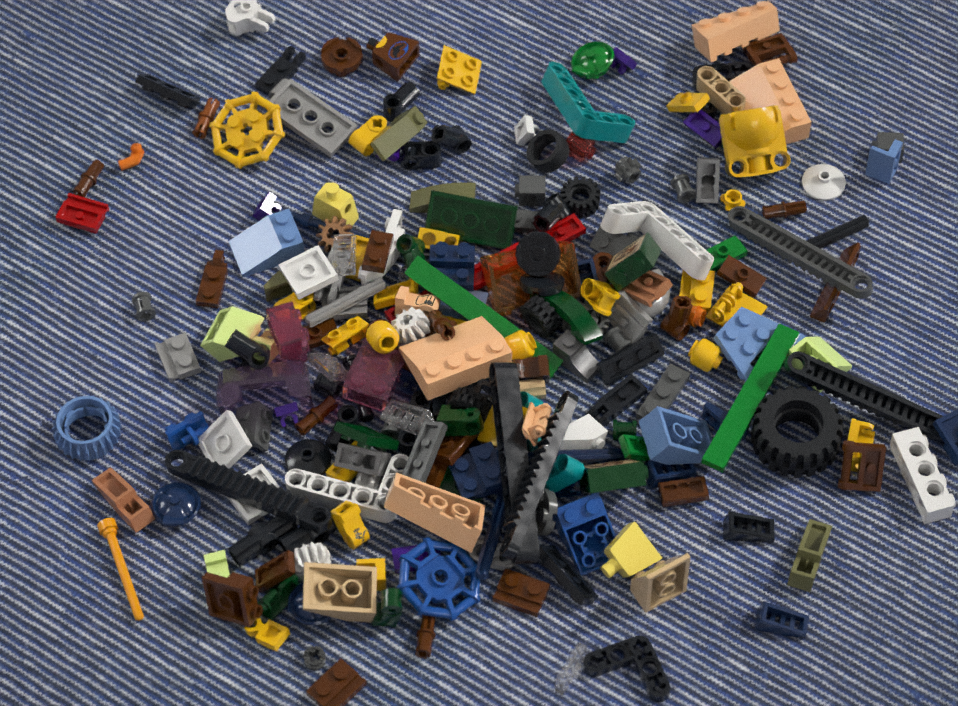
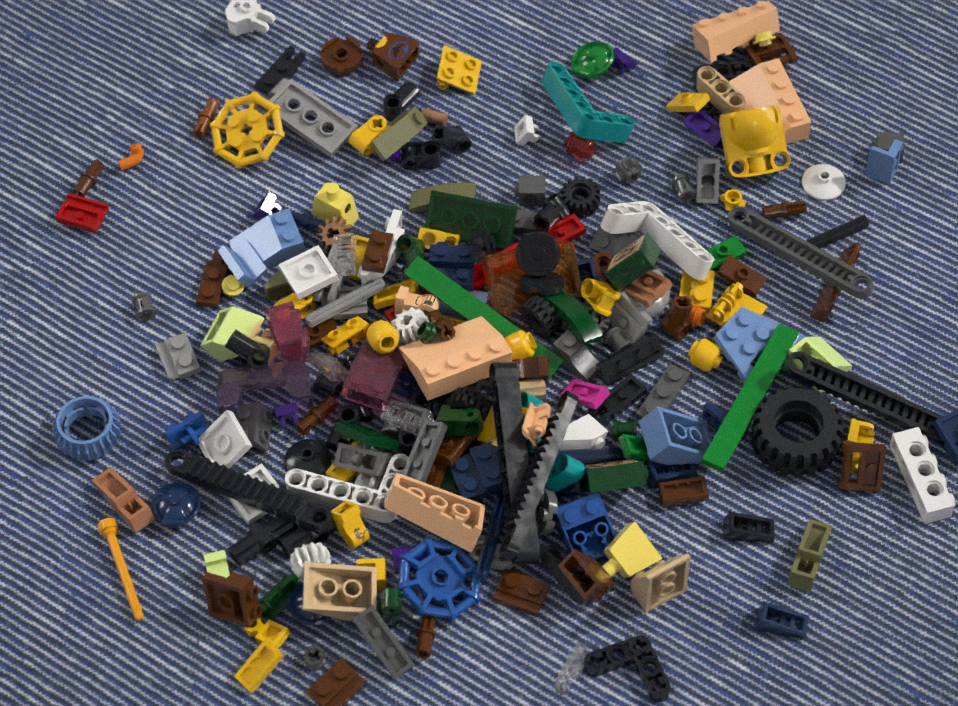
(167, 90): black plate -> none
(232, 286): none -> light yellow plate
(244, 263): none -> panel
(259, 666): none -> yellow plate
(275, 571): reddish brown plate -> none
(383, 641): none -> dark grey plate
(427, 332): none -> dark green plate
(435, 117): none -> medium nougat pin
(482, 244): none -> black hinge
(558, 156): black tyre -> none
(589, 394): none -> dark pink plate
(589, 581): none -> reddish brown torso
(764, 38): none -> light yellow plate

